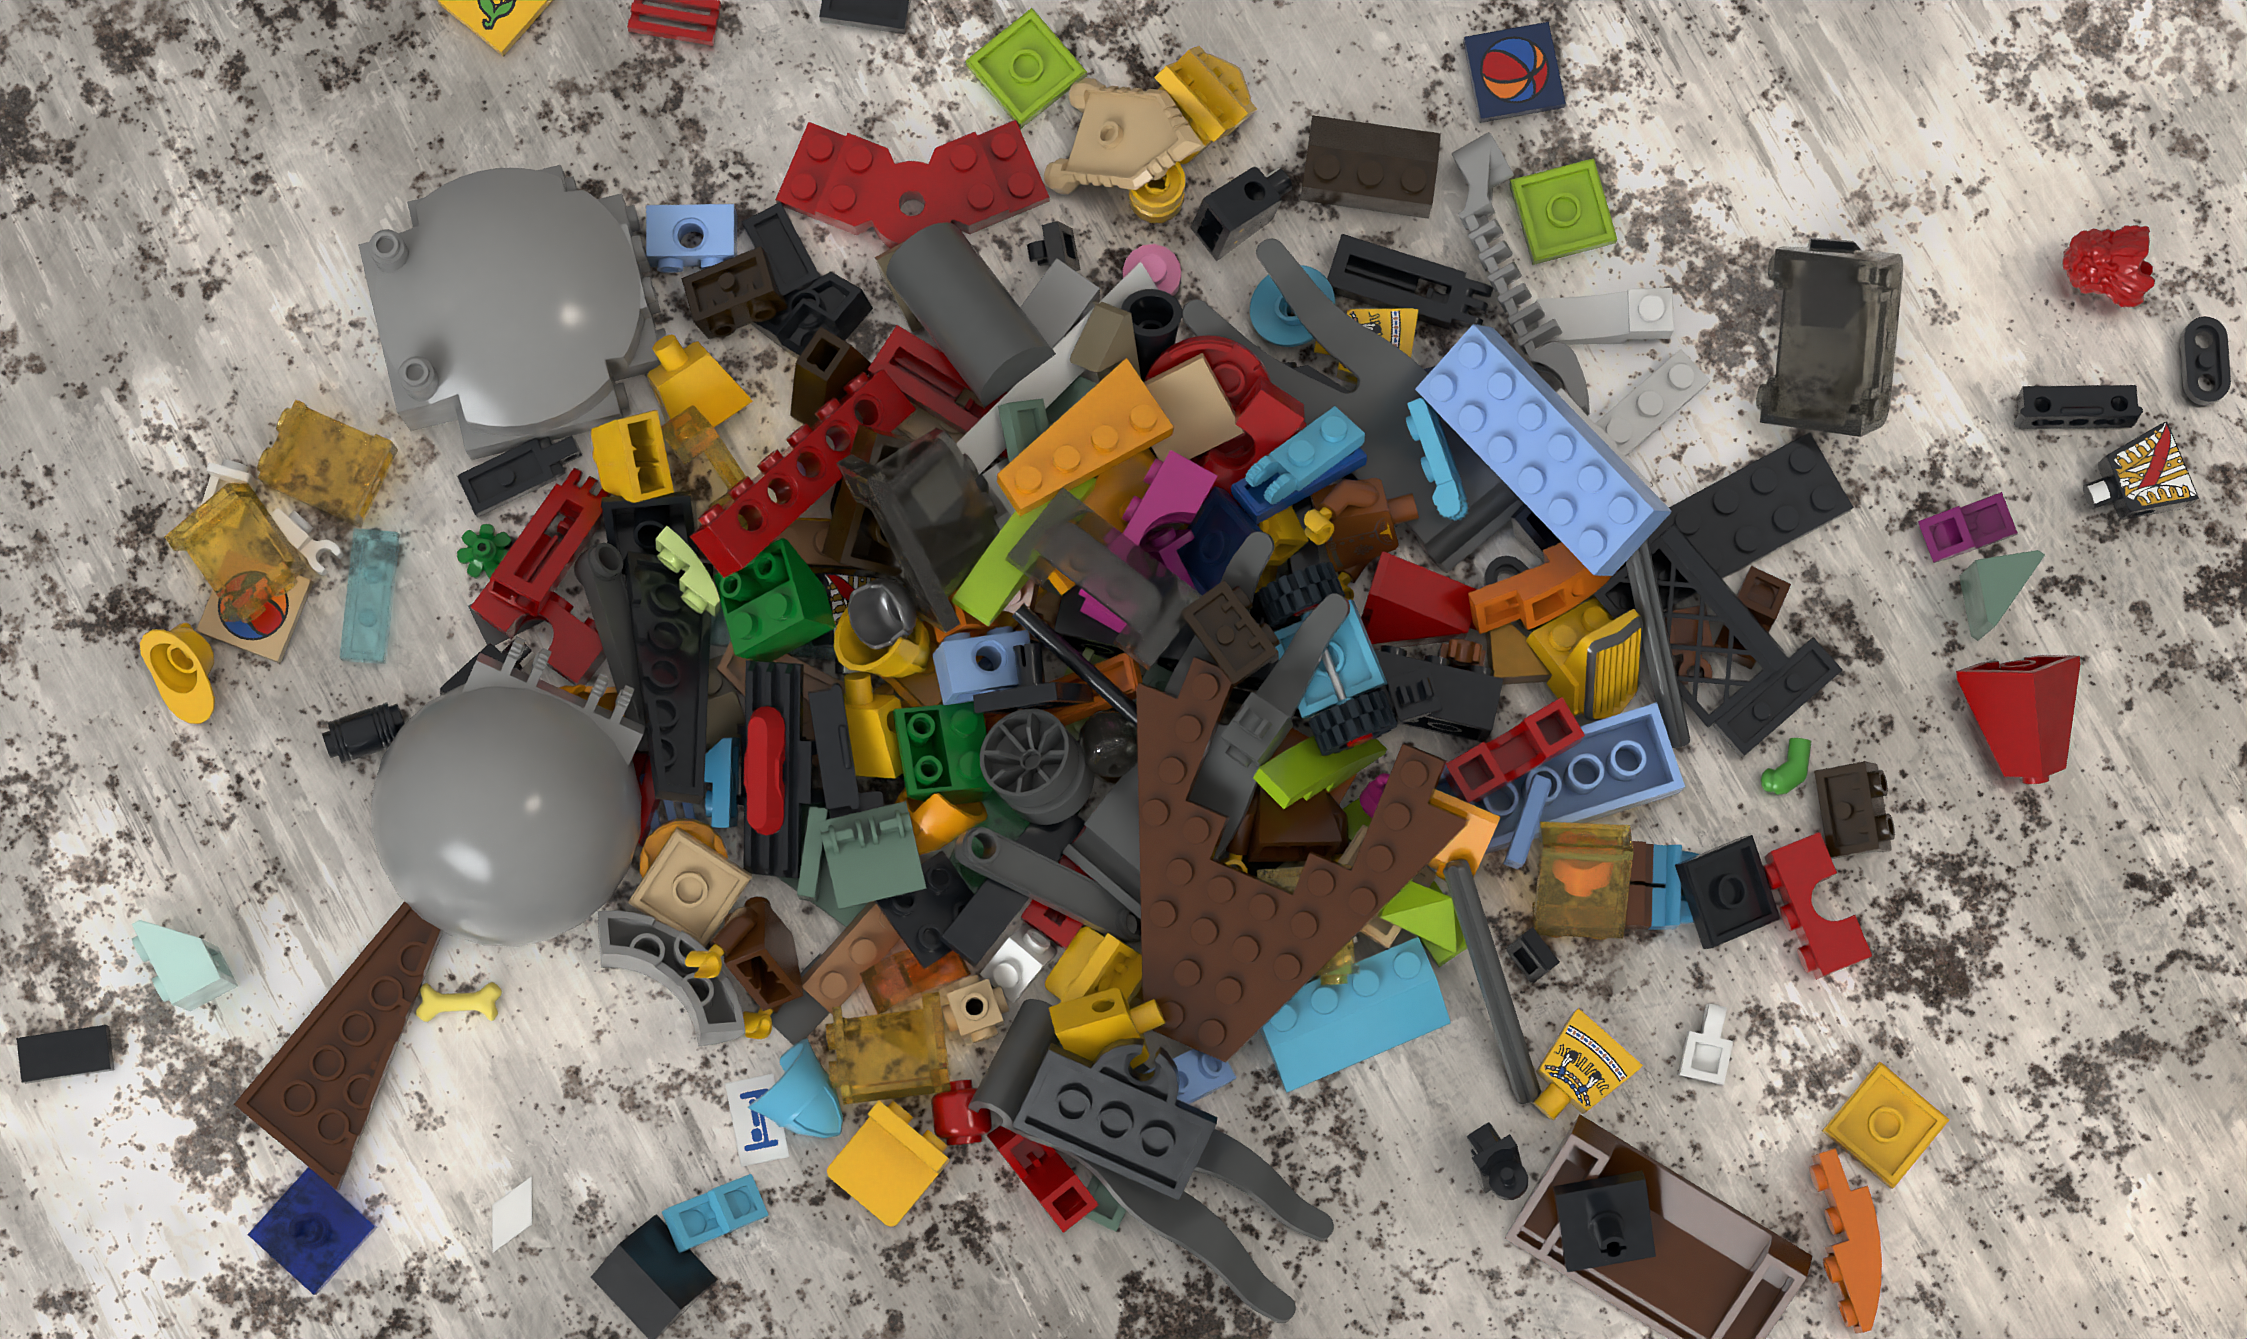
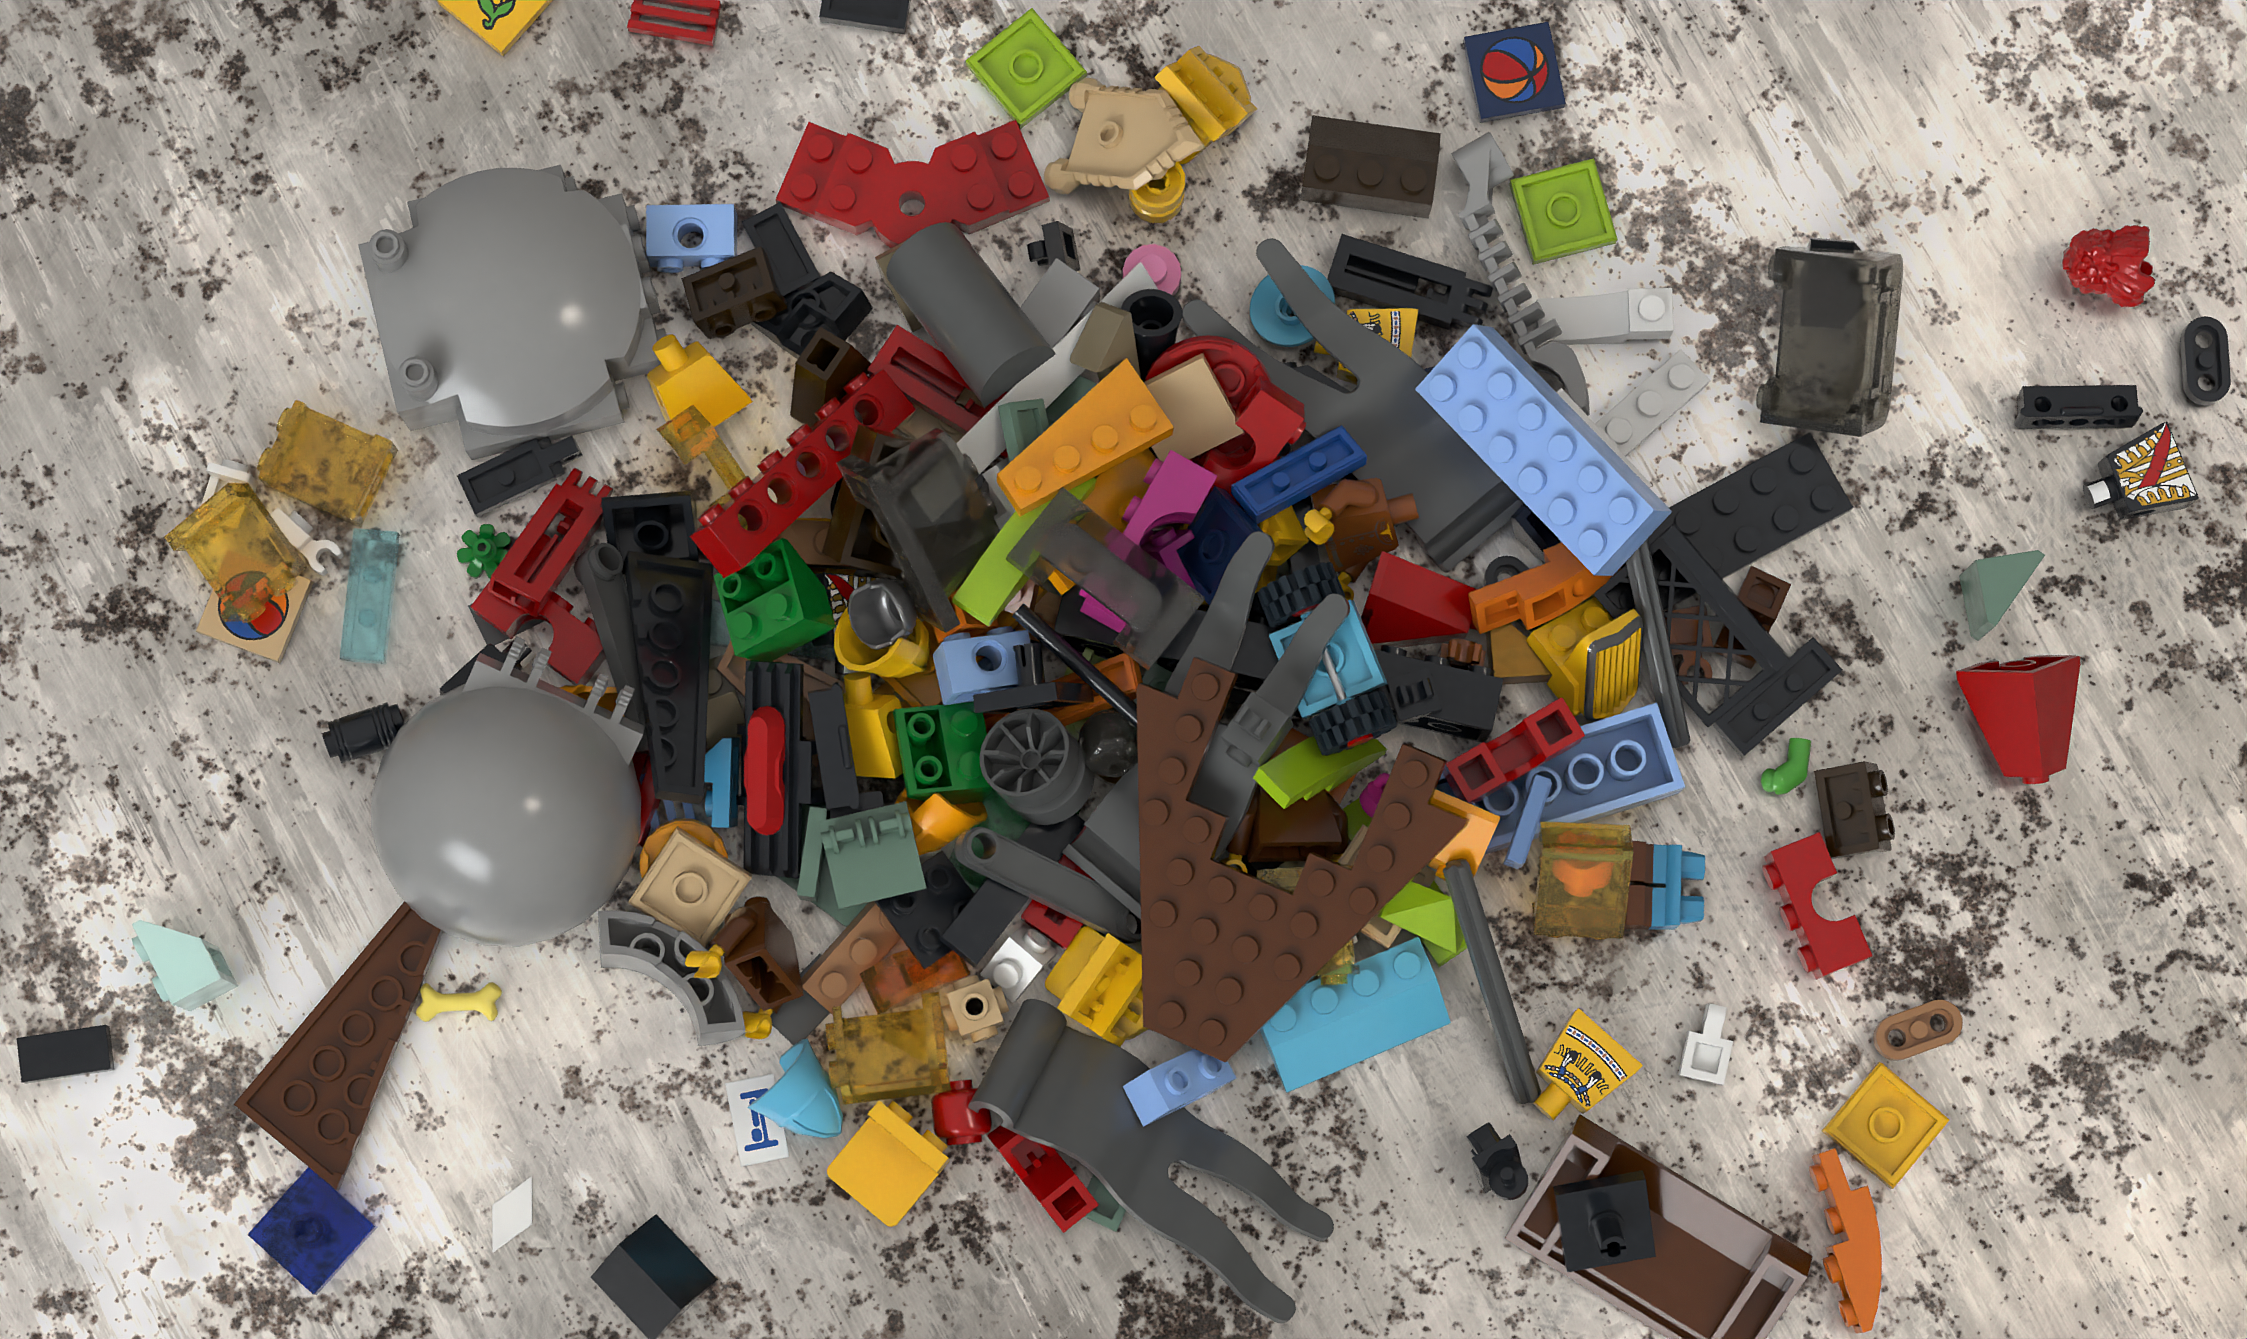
(180, 669): yellow piece -> none
(632, 457): yellow torso -> none
(696, 582): yellowish green slope -> none
(715, 1213): medium azure slope -> none
(1102, 1018): yellow torso -> none
(1118, 1115): black plate -> none
(1231, 633): dark brown bracket -> none
(1239, 209): black torso -> none
(1307, 455): medium azure hinge -> none
(1438, 462): medium azure hinge -> none
(1532, 955): black tile -> none
(1727, 892): black tile -> none
(1916, 1030): none -> medium nougat plate
(1967, 527): magenta slope -> none

